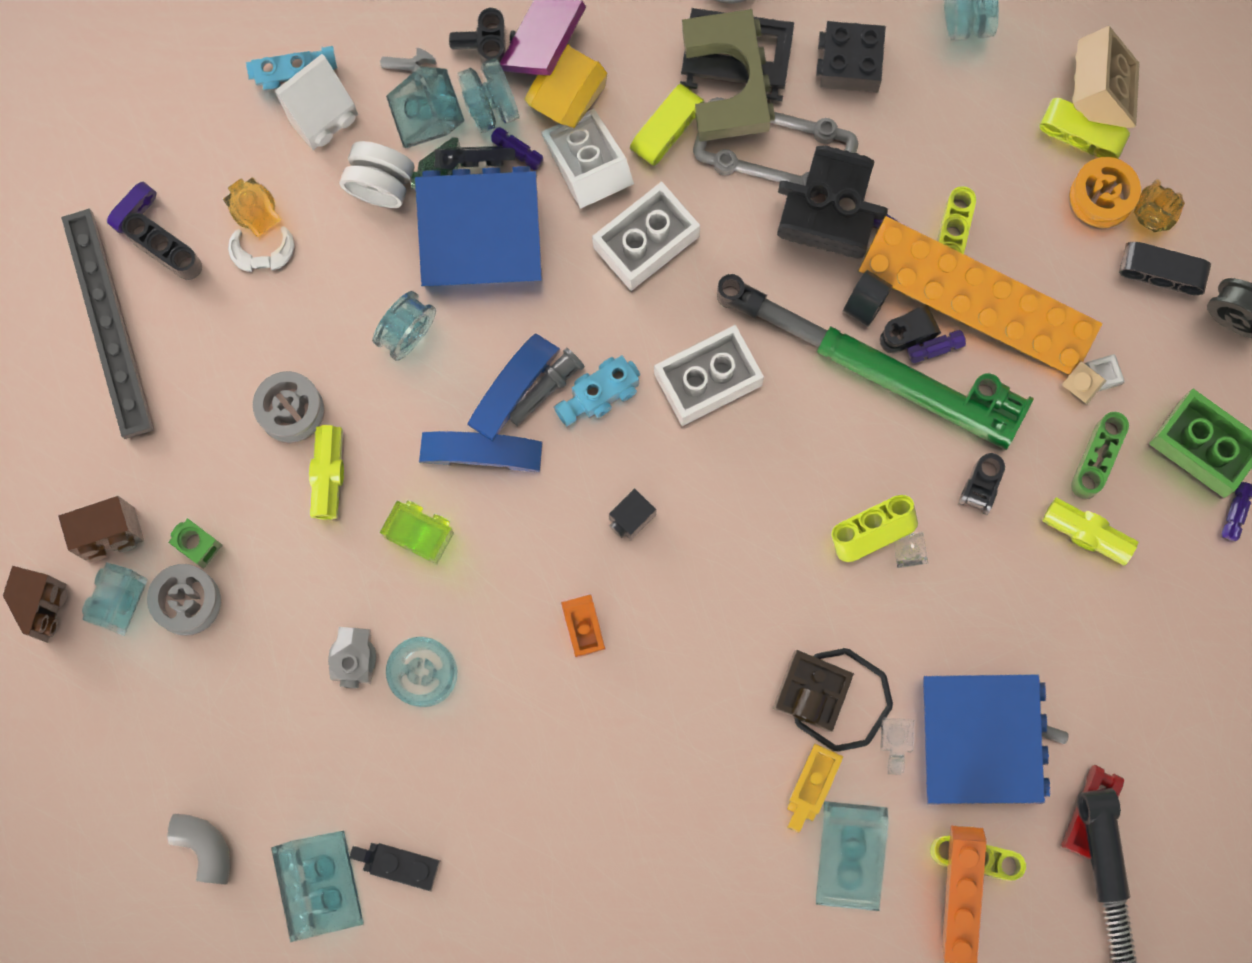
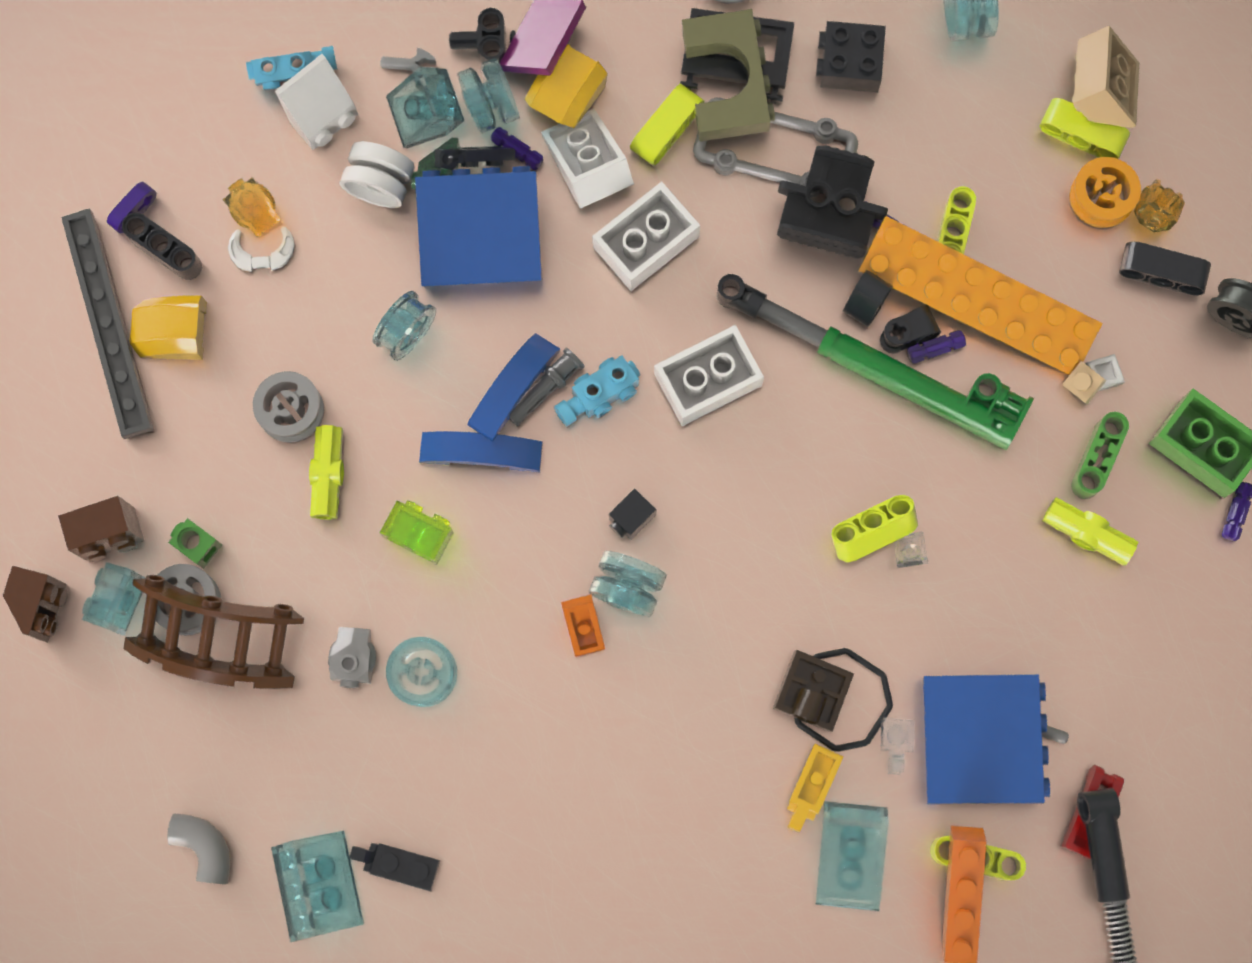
(169, 327): none -> yellow slope
(202, 666): none -> reddish brown fence
(627, 583): none -> clear light blue wheel
(980, 488): black piece -> none

